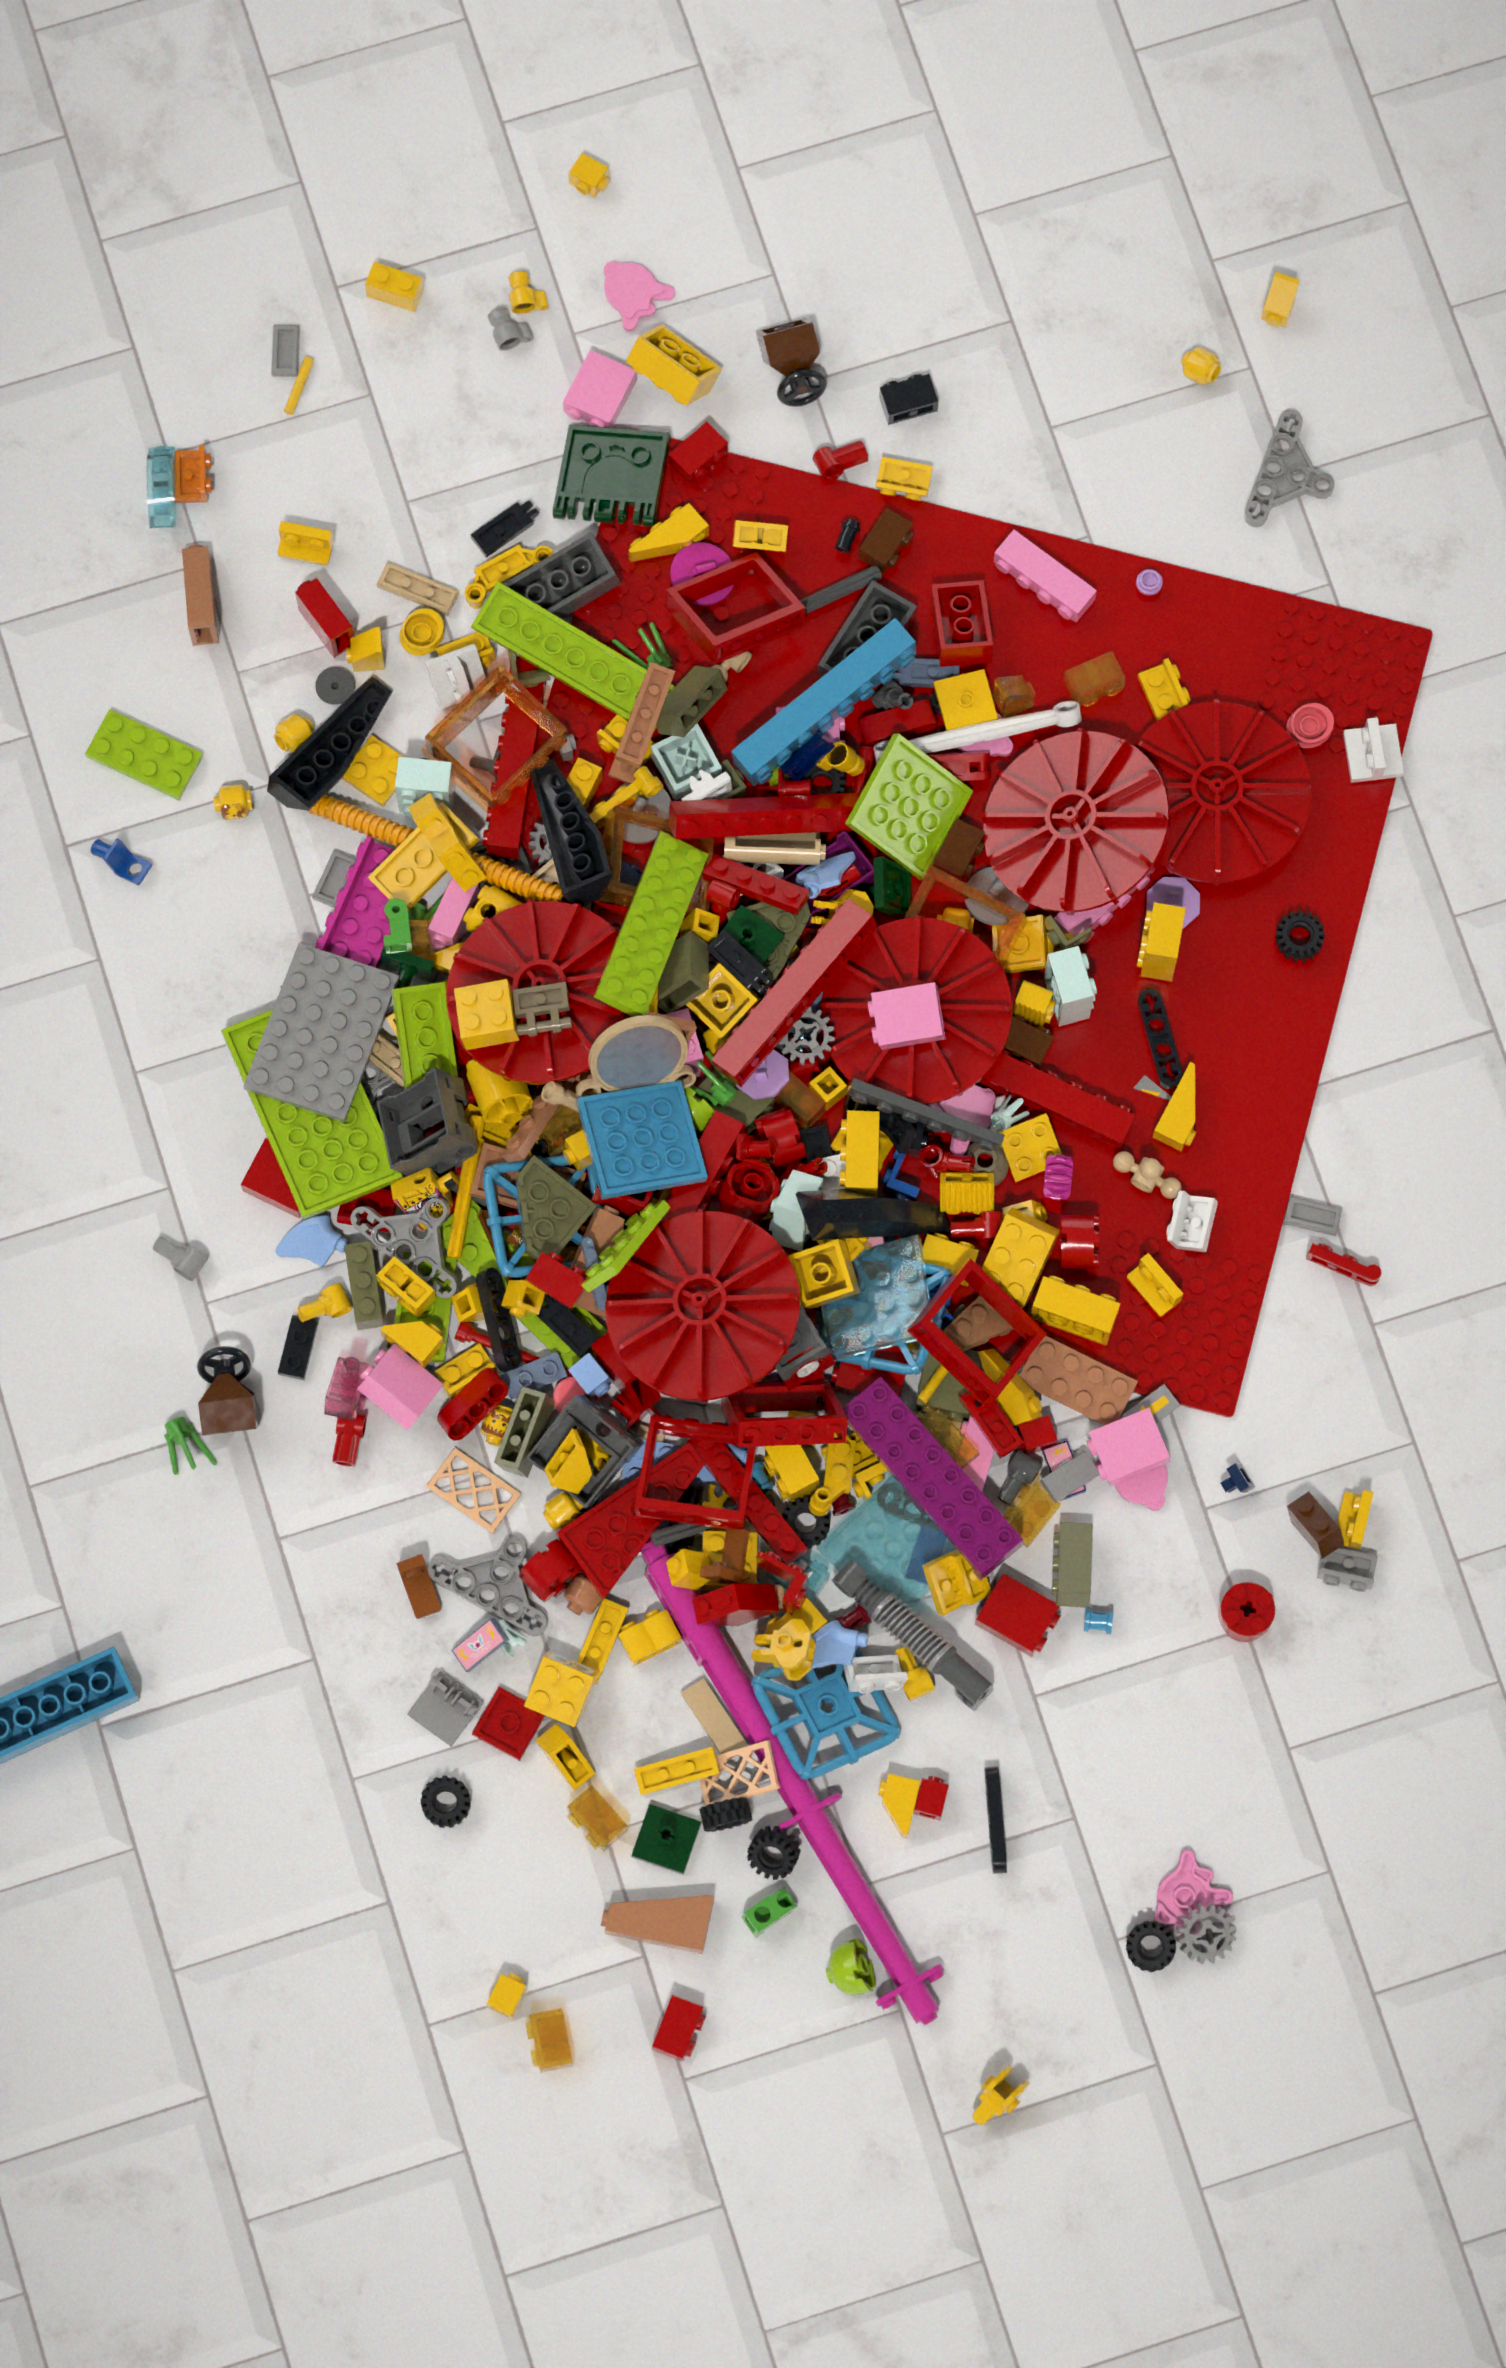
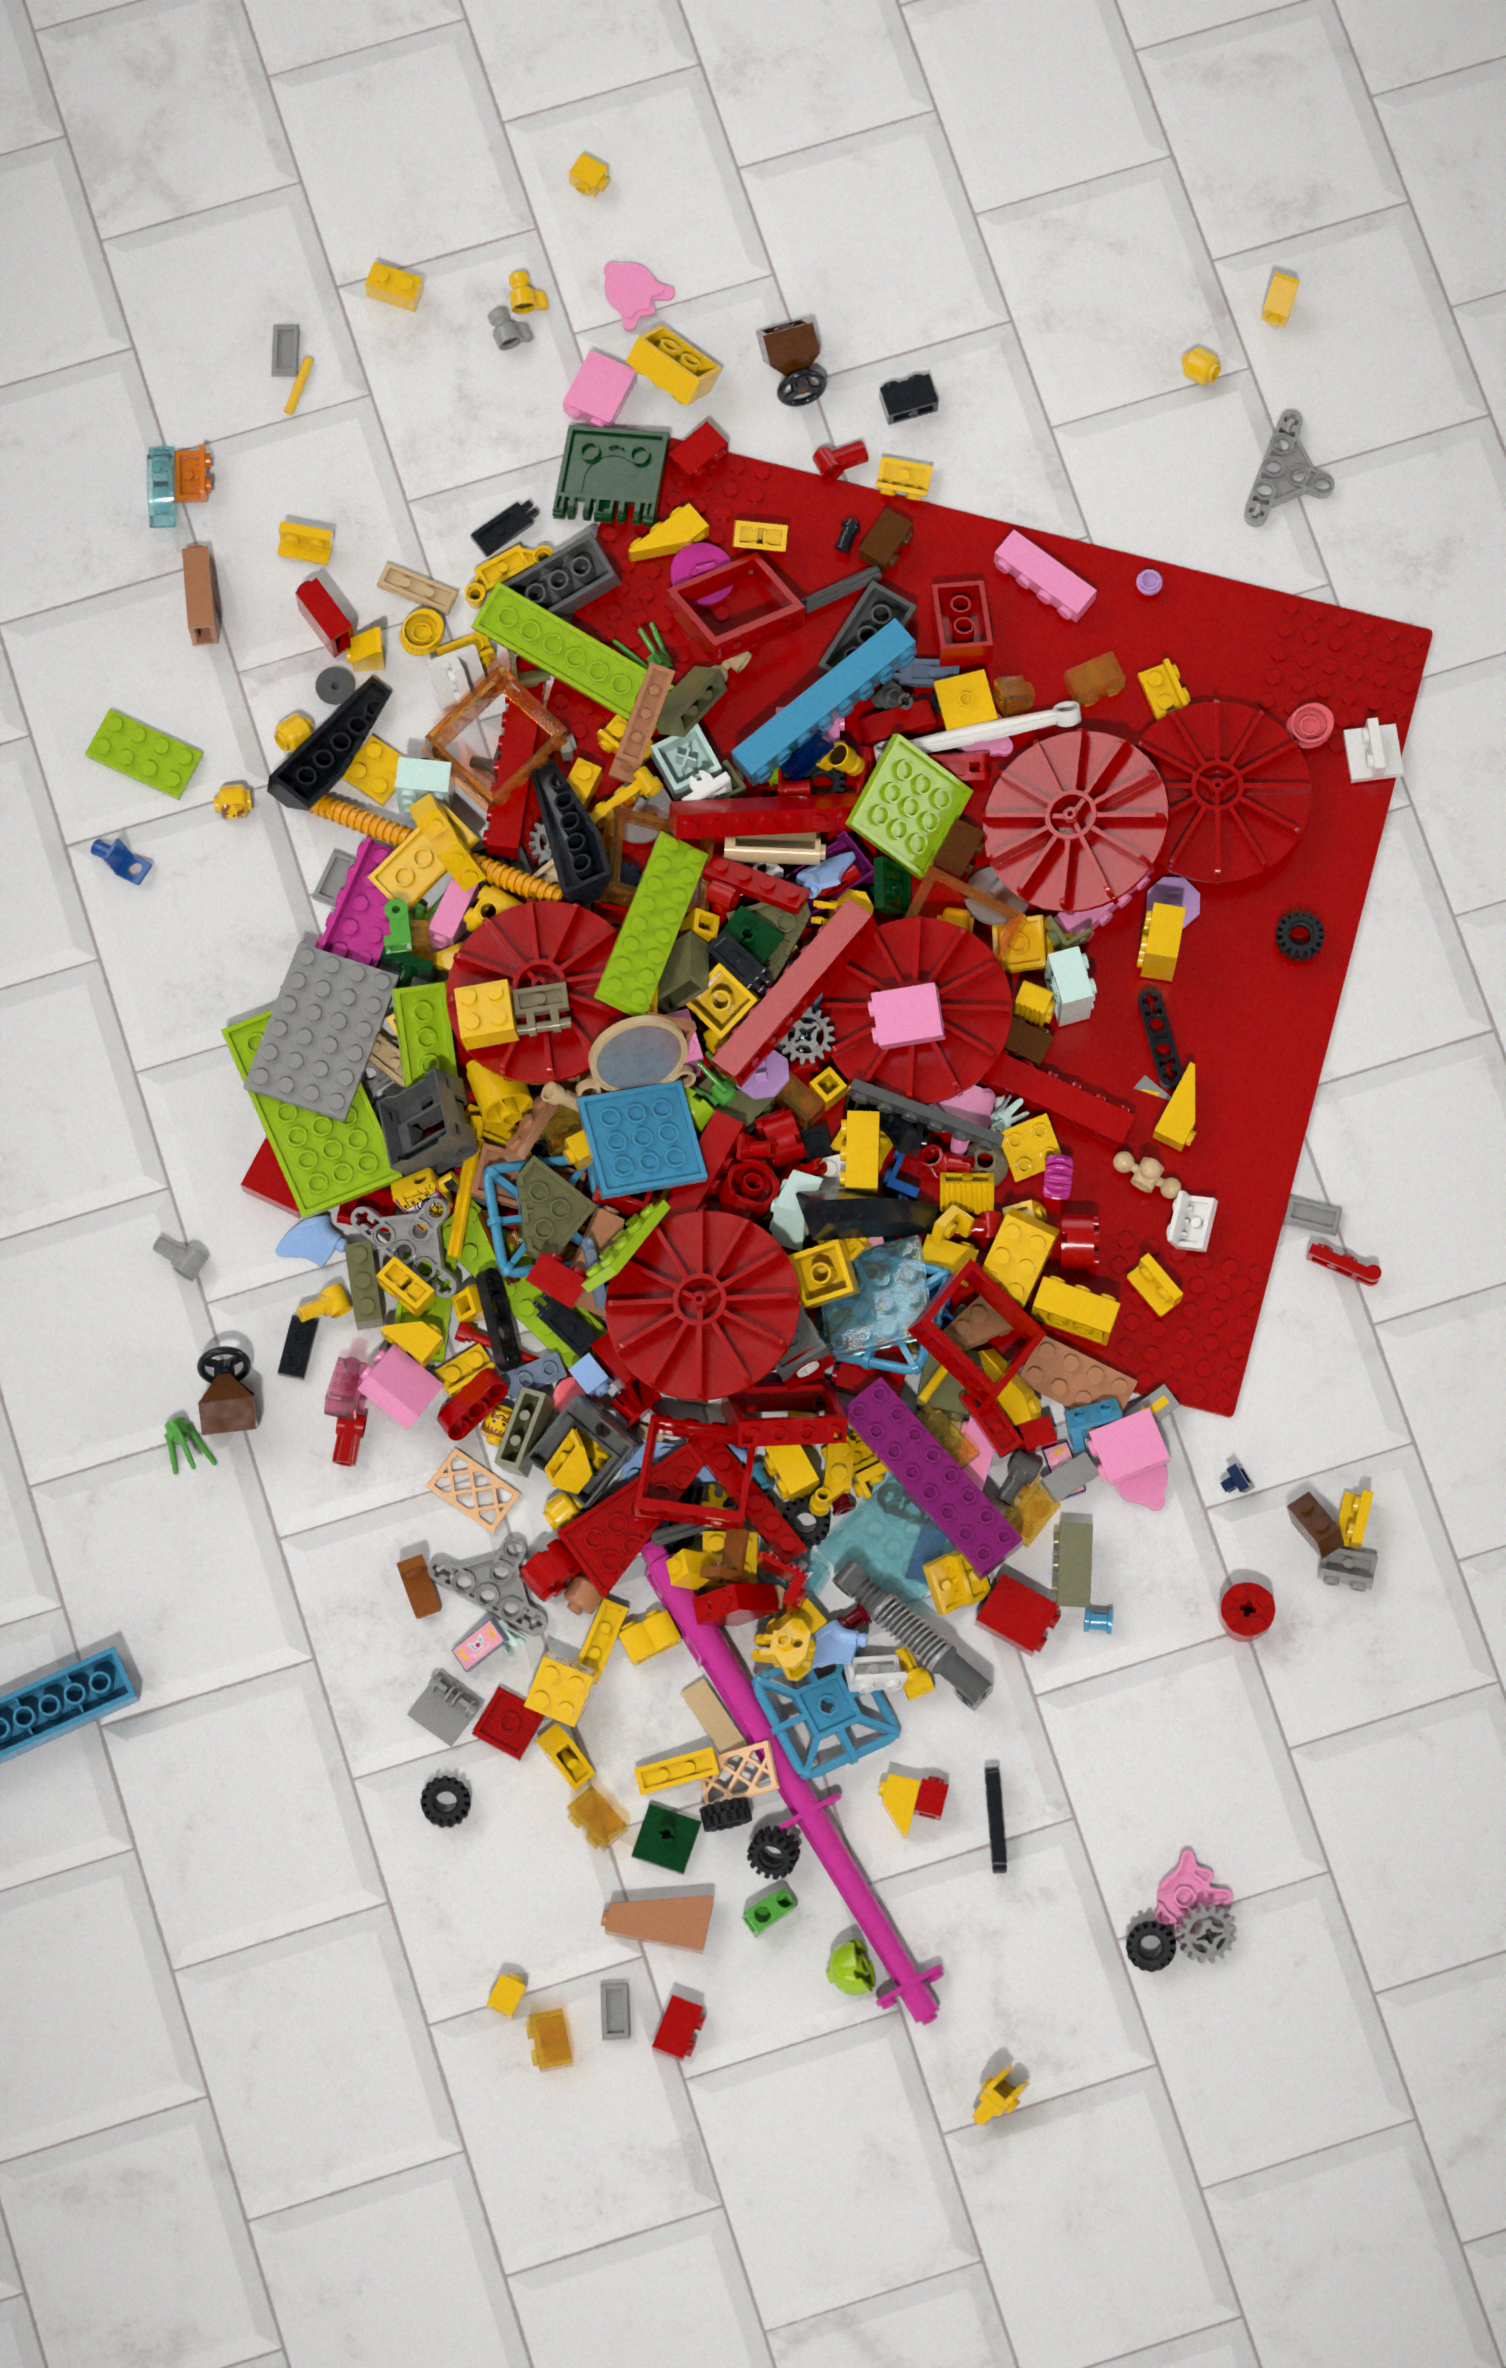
(522, 1298): yellow brick -> none
(615, 2011): none -> light grey tile
(950, 1222): none -> yellow bracket
(1089, 1416): none -> dark azure bracket

